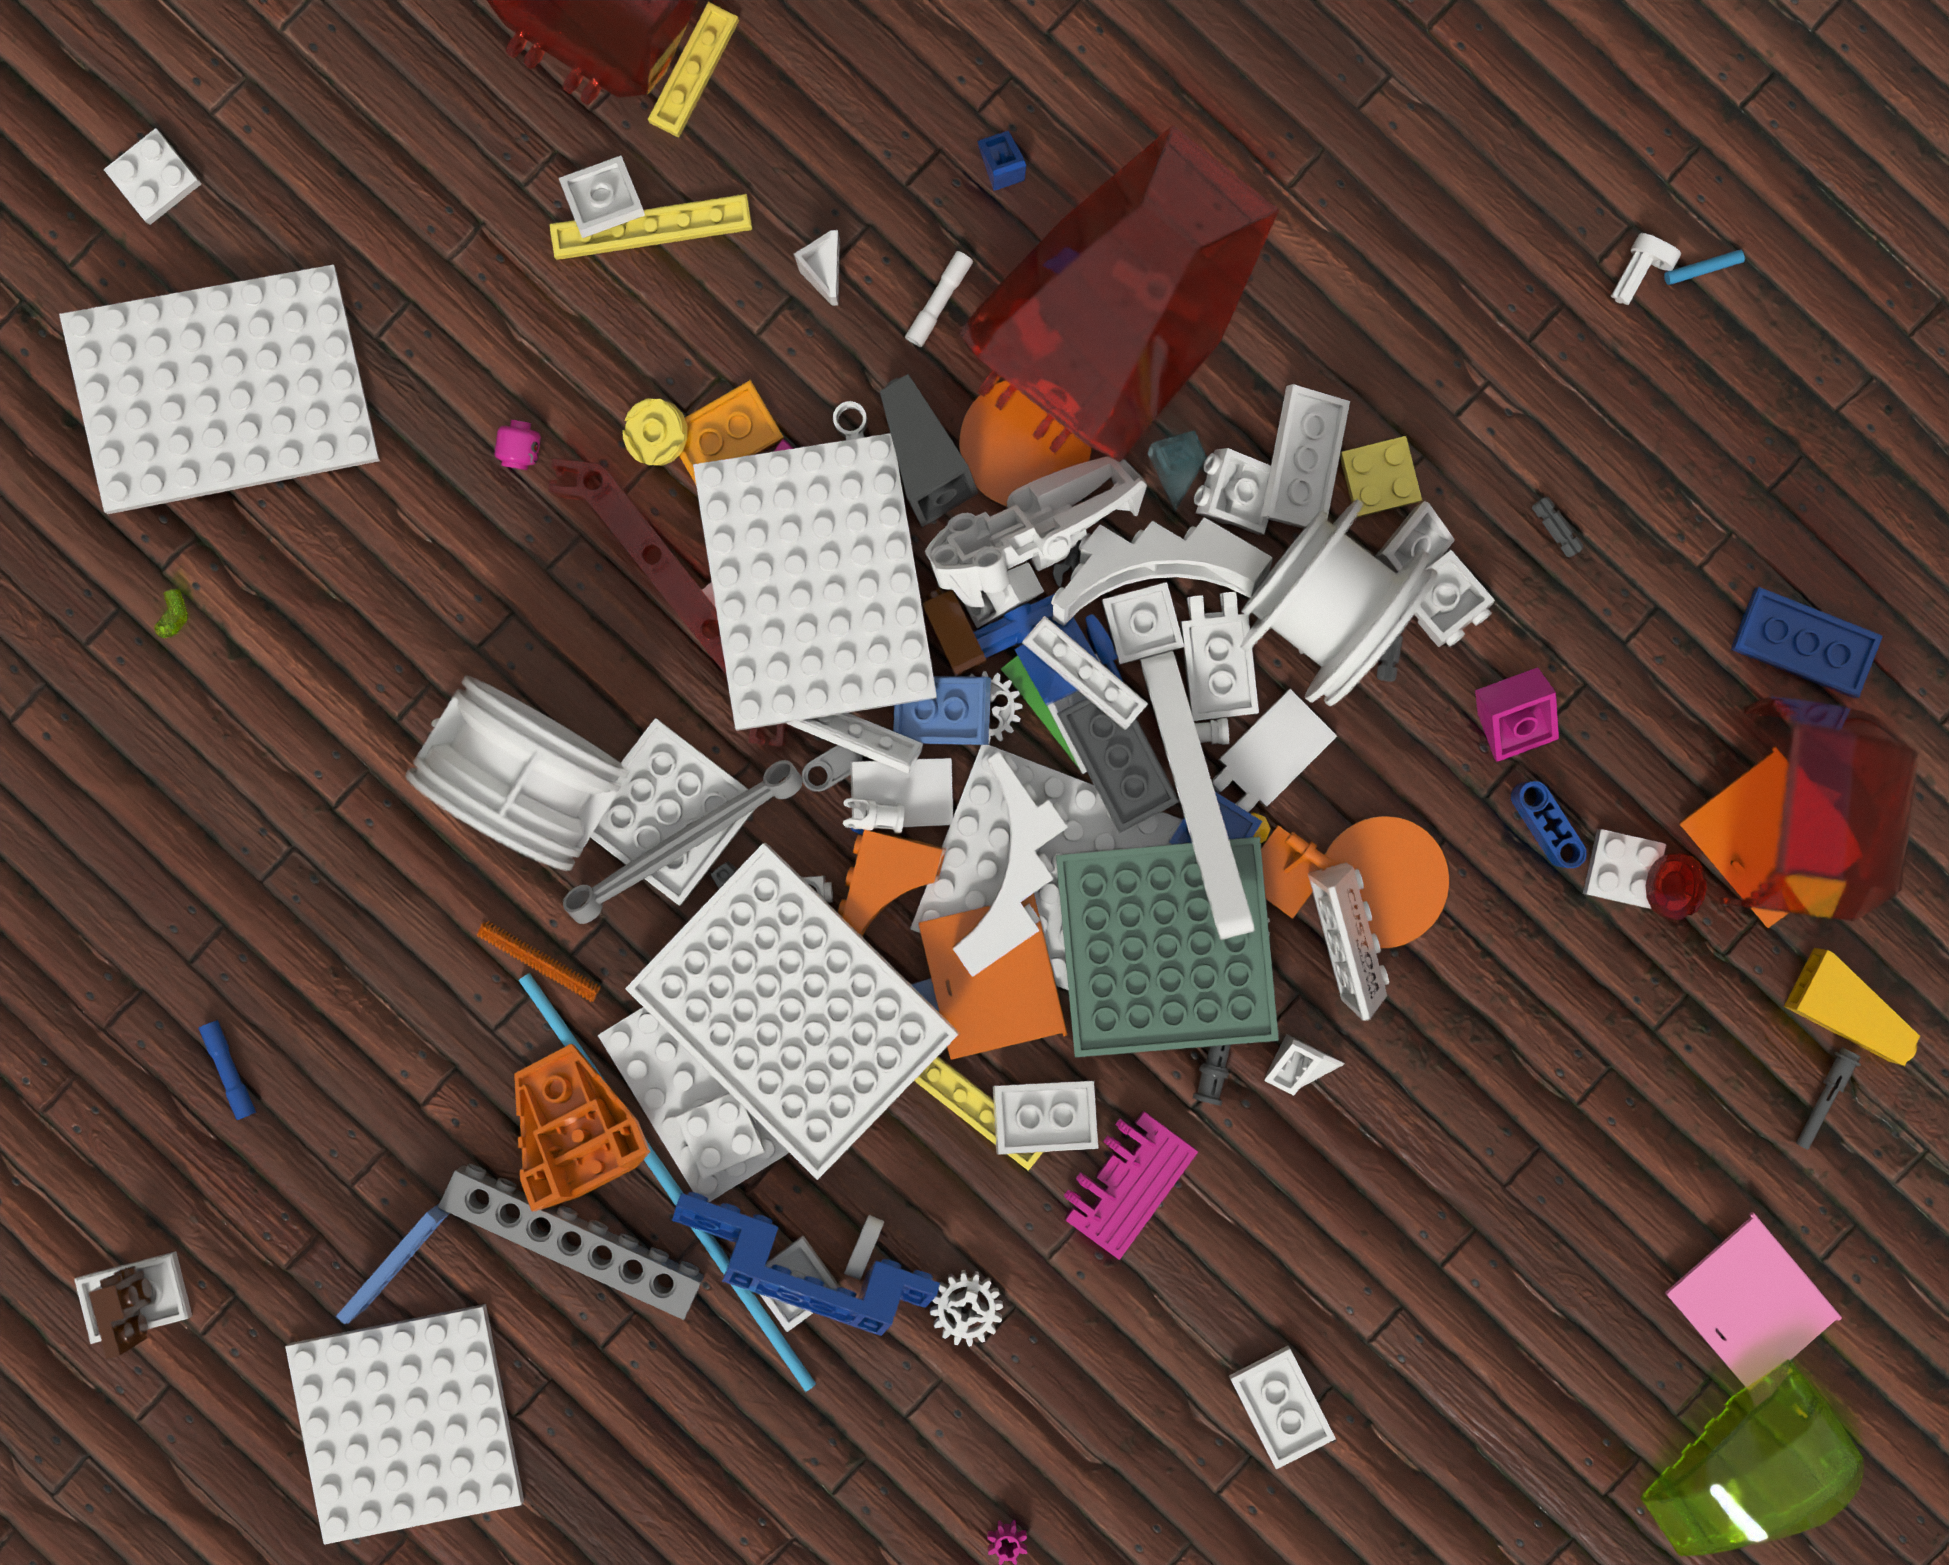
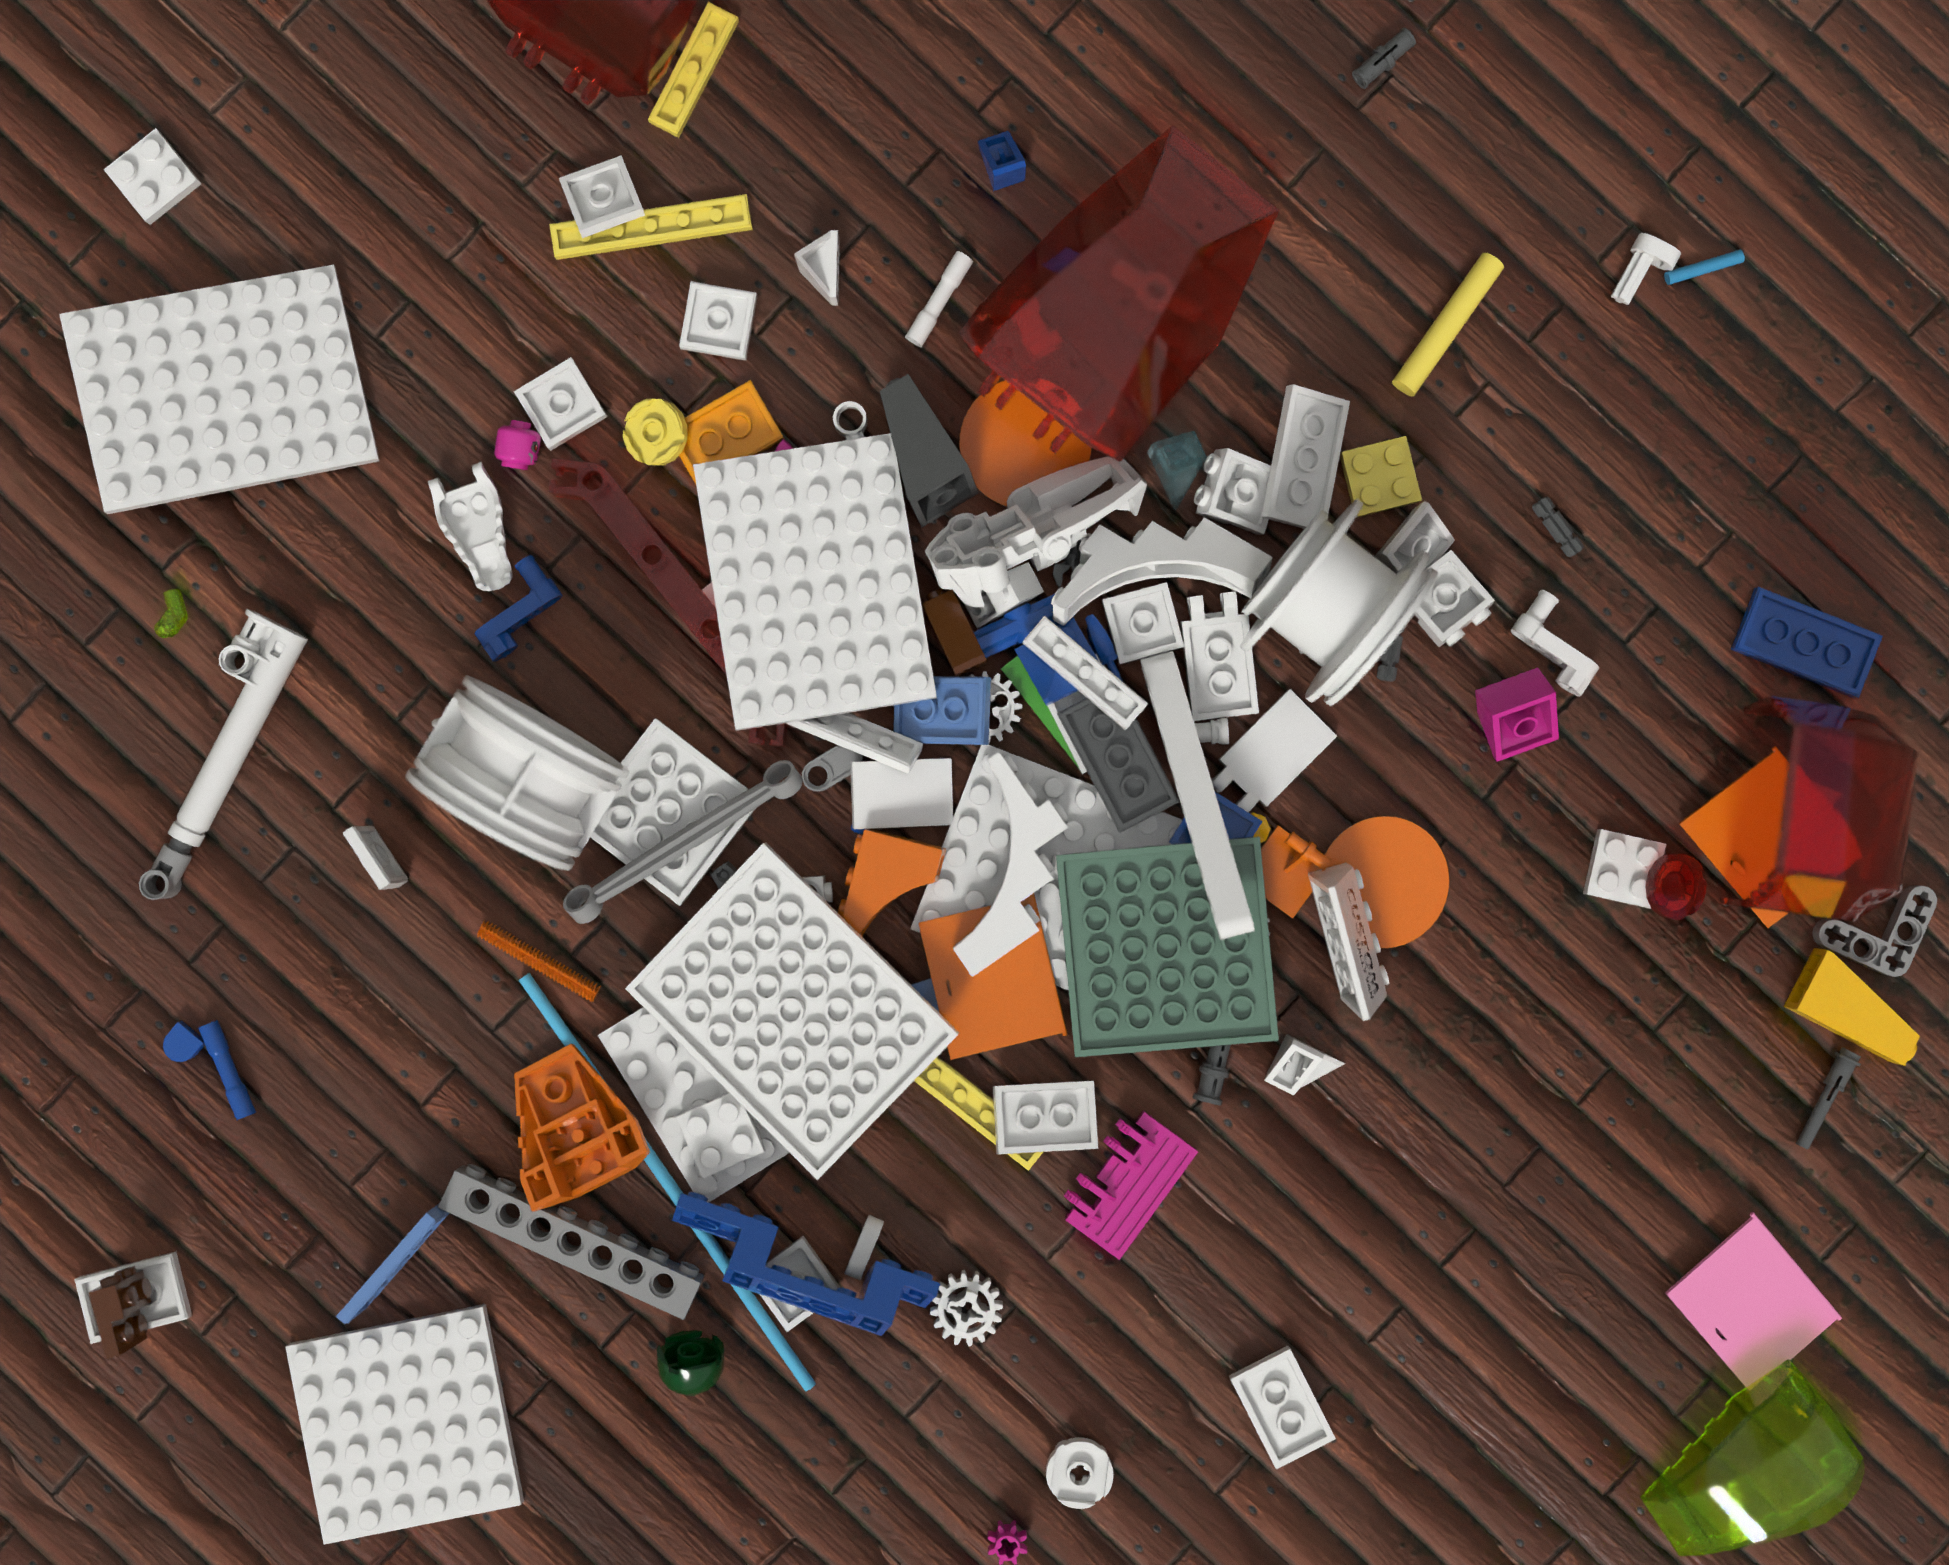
(182, 1043): none -> blue tile
(269, 659): none -> white piece
(375, 857): none -> white plate
(474, 525): none -> white animal
(496, 634): none -> blue beam
(560, 404): none -> white plate
(690, 1362): none -> dark green cylinder
(718, 320): none -> white plate
(875, 815): white piece -> none
(1092, 1486): none -> white plate
(1398, 45): none -> dark grey pin
(1448, 324): none -> light yellow piece
(1560, 824): blue beam -> none
(1577, 668): none -> white beam
(1881, 948): none -> light grey beam

